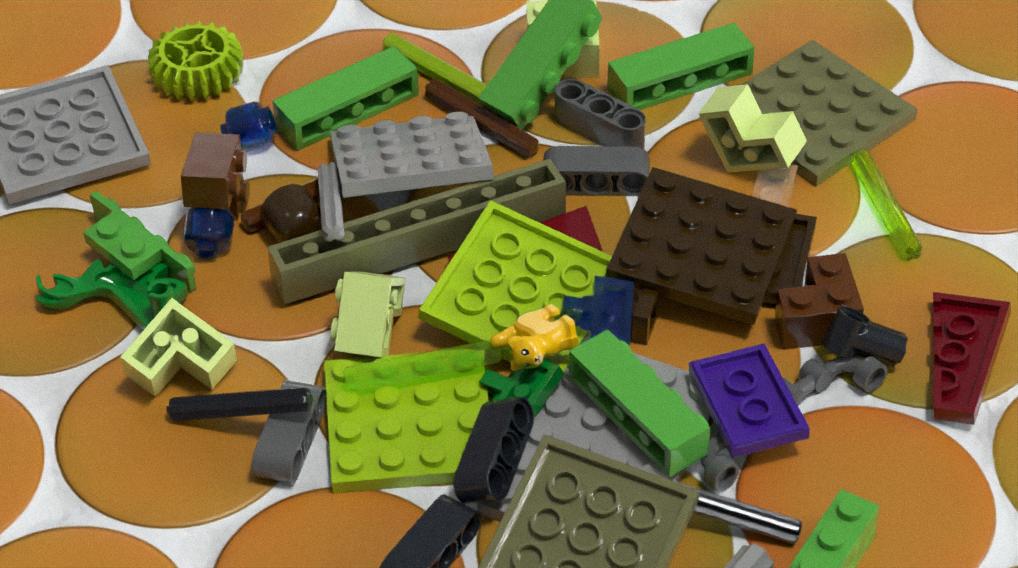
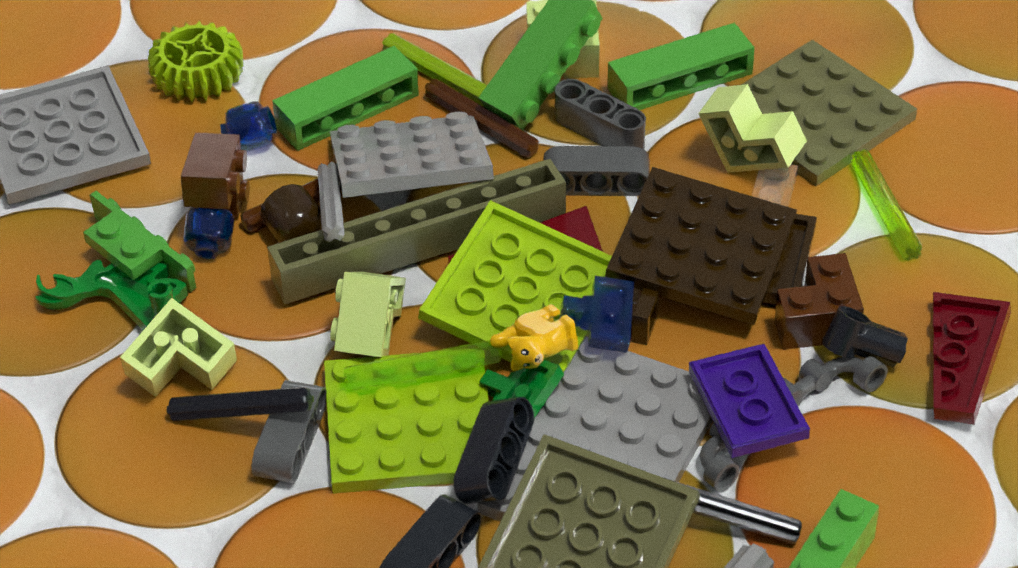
(639, 402): bright green brick -> none

